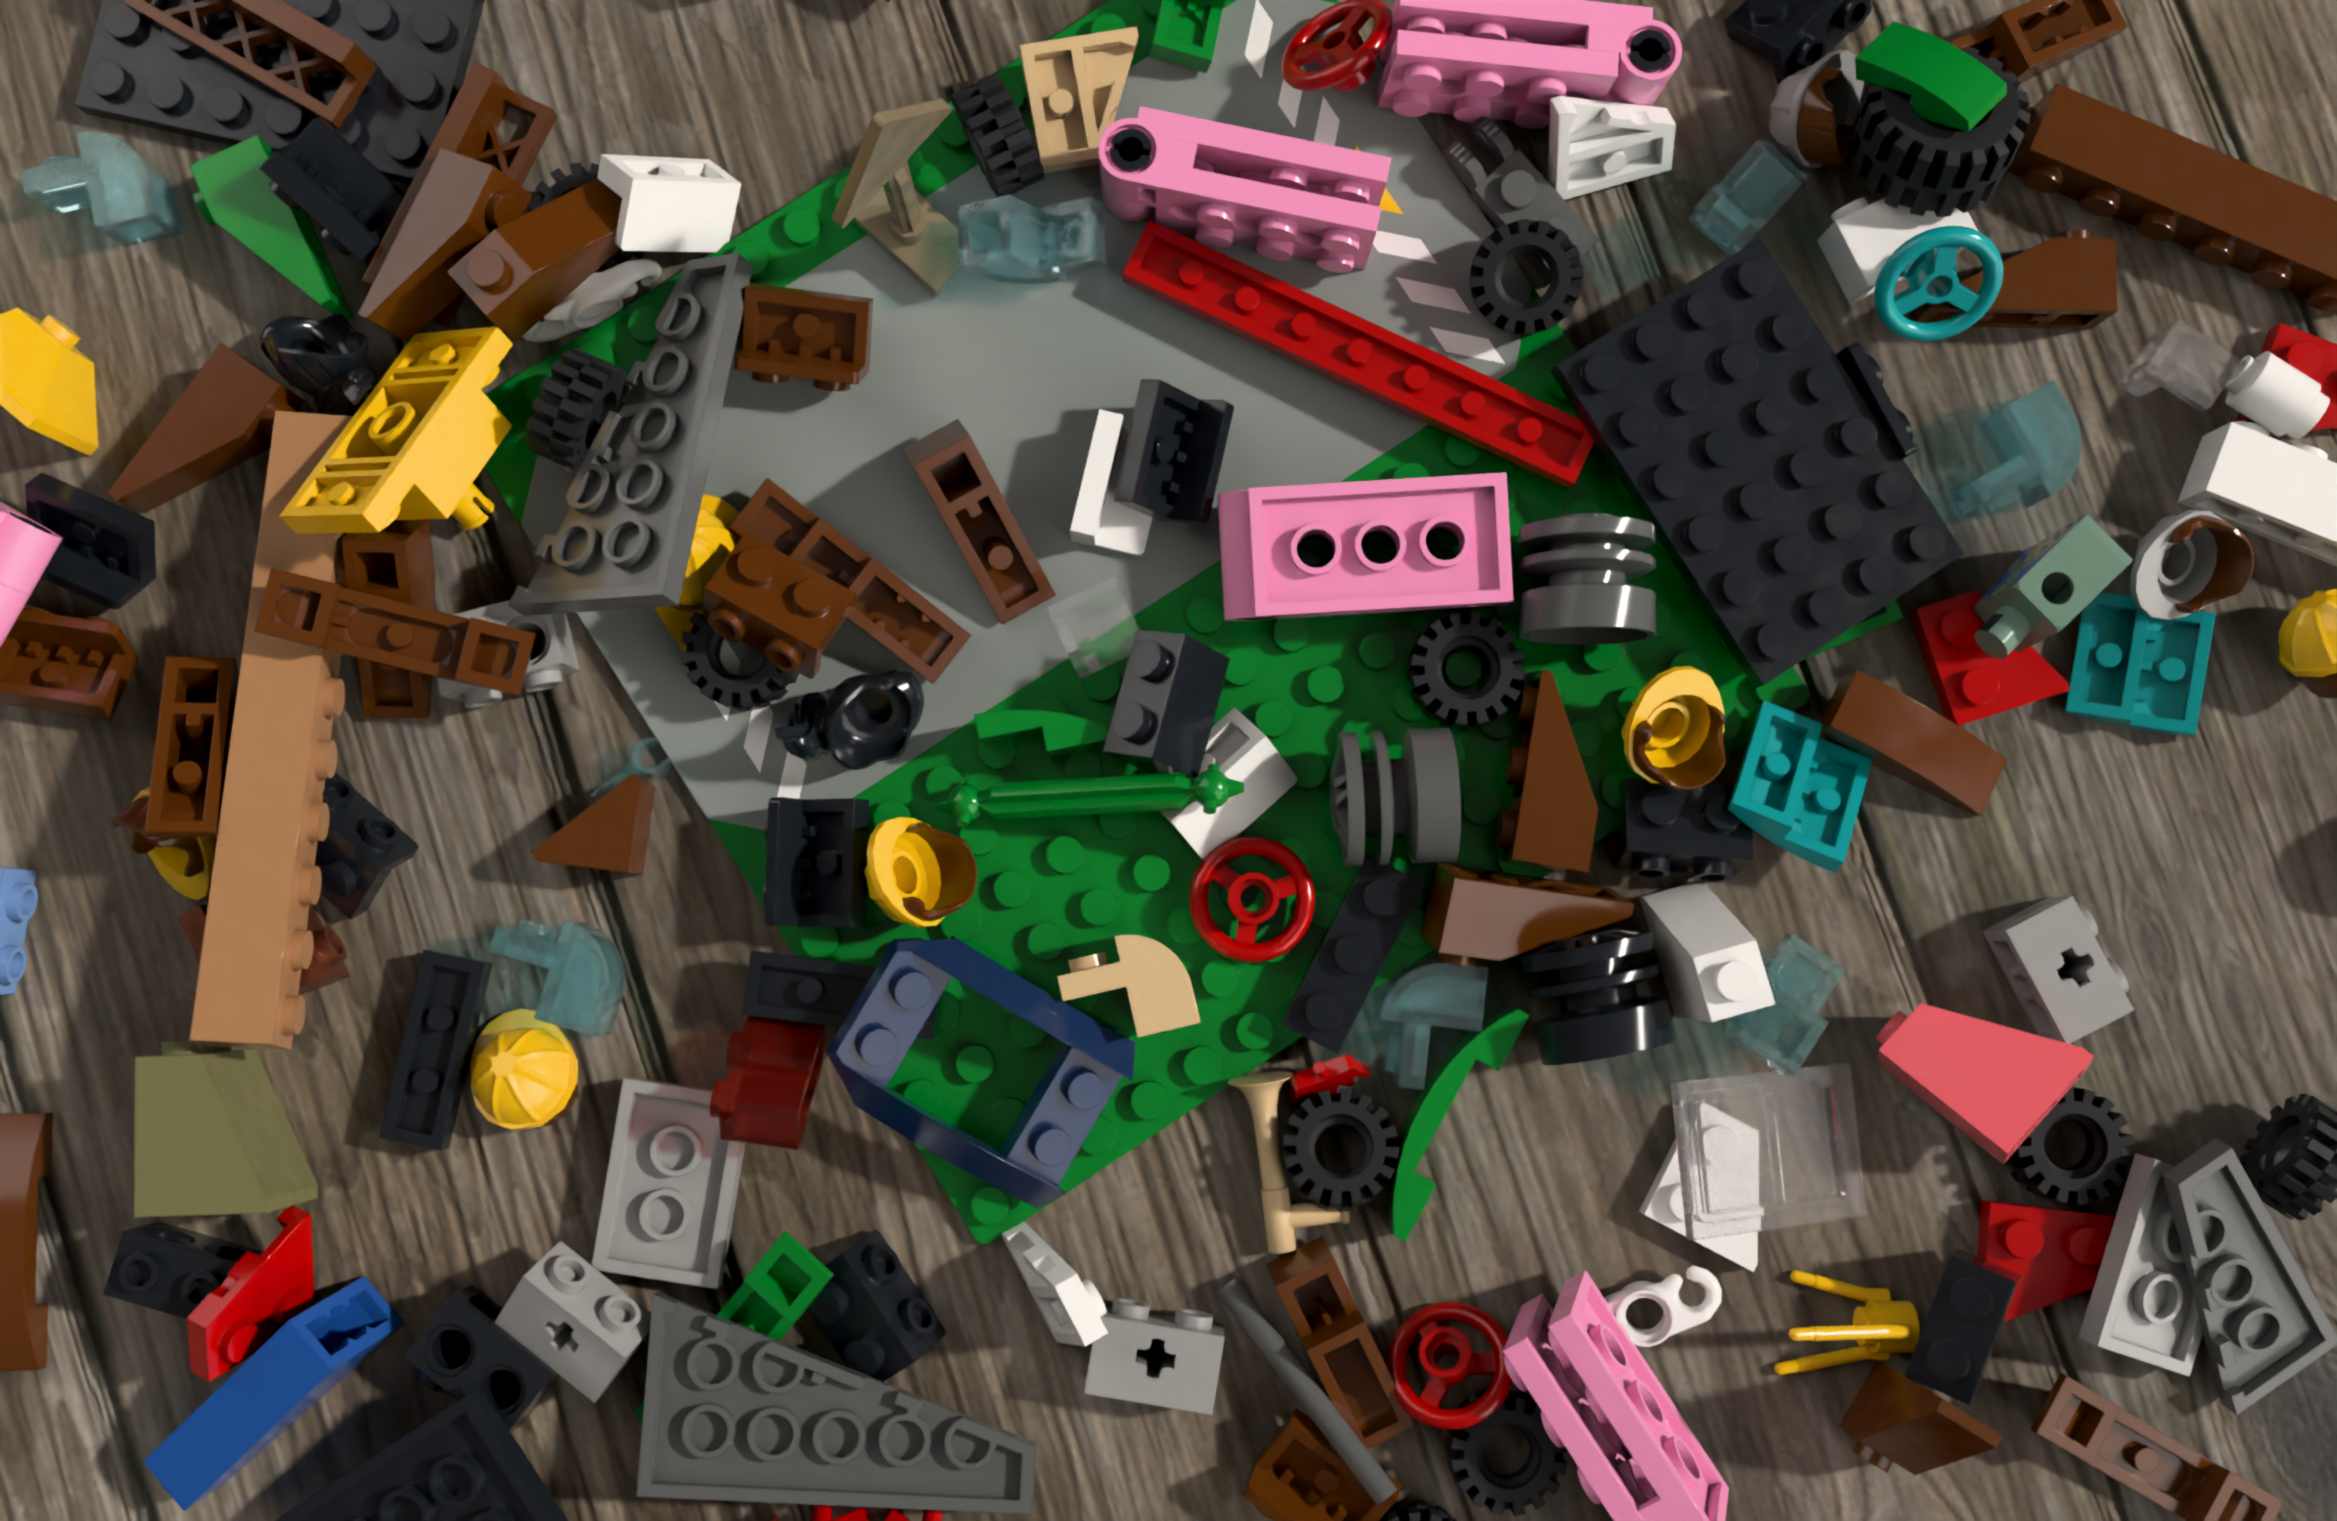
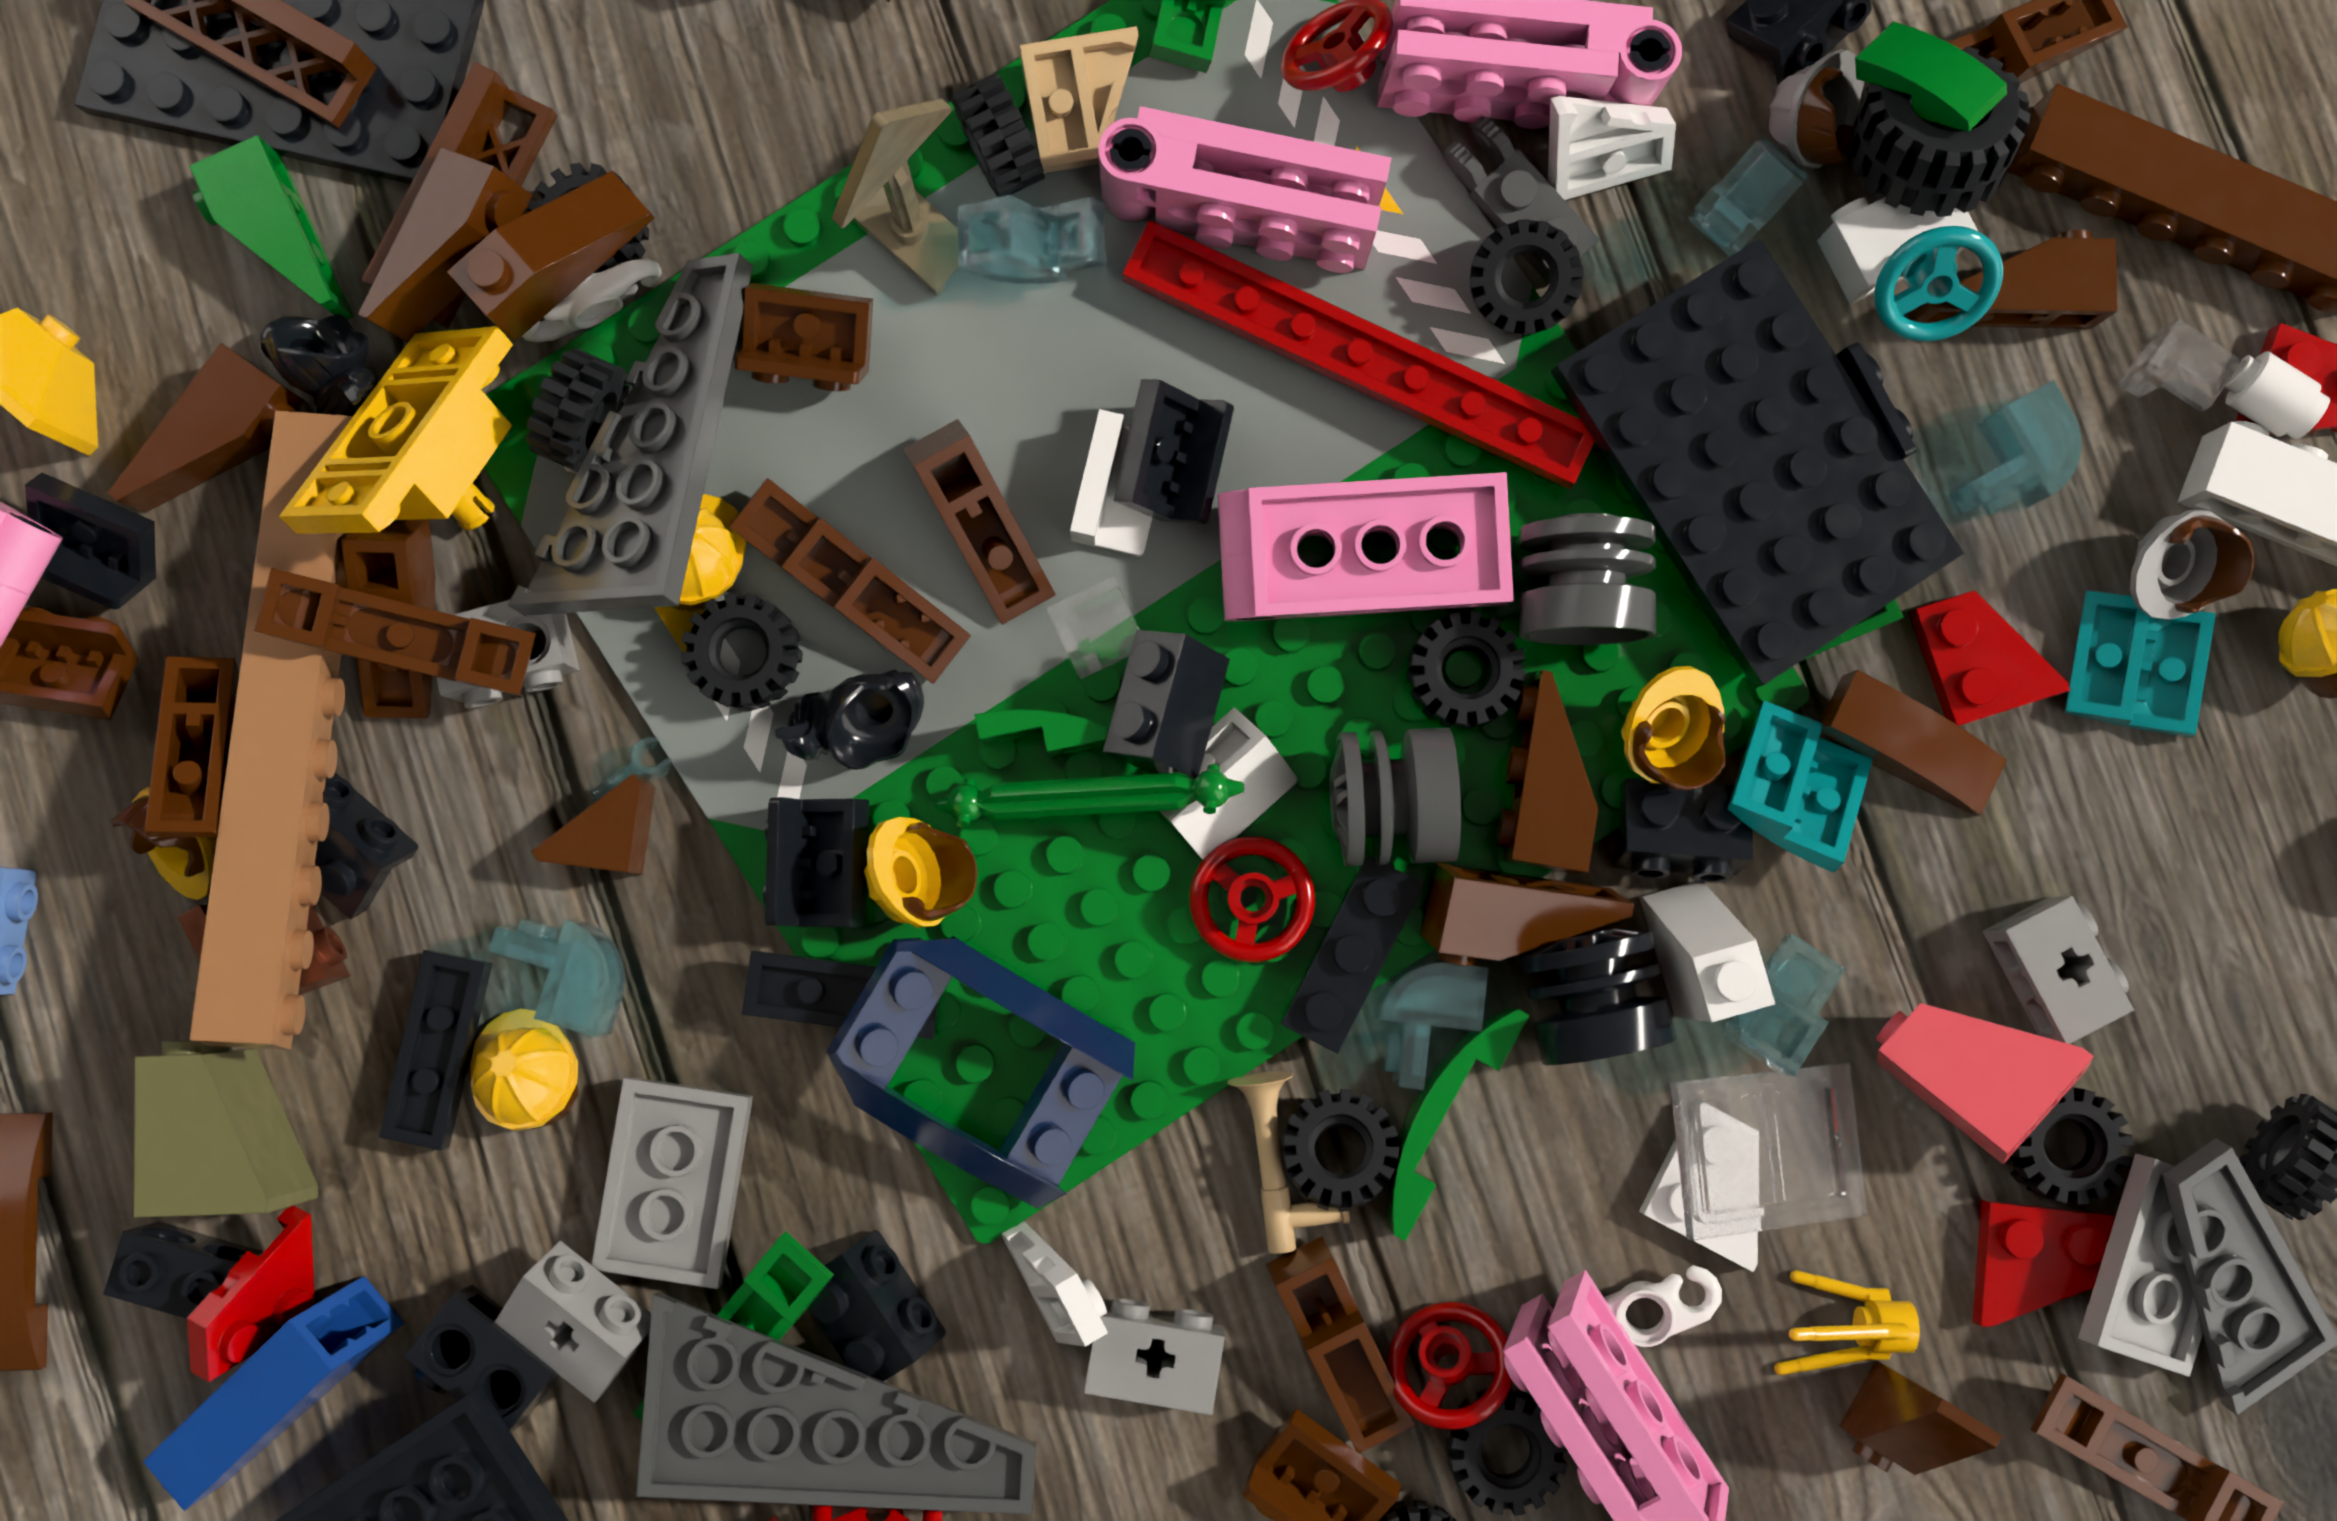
(124, 189): clear light blue brick -> none
(335, 188): black bracket -> none
(671, 202): white panel -> none
(769, 1082): clear red brick -> none
(775, 606): reddish brown bracket -> none
(1154, 980): tan brick -> none
(1307, 1391): dark grey bar -> none
(1325, 1077): red piece -> none
(1963, 1326): black brick -> none
(2035, 600): sand green torso -> none

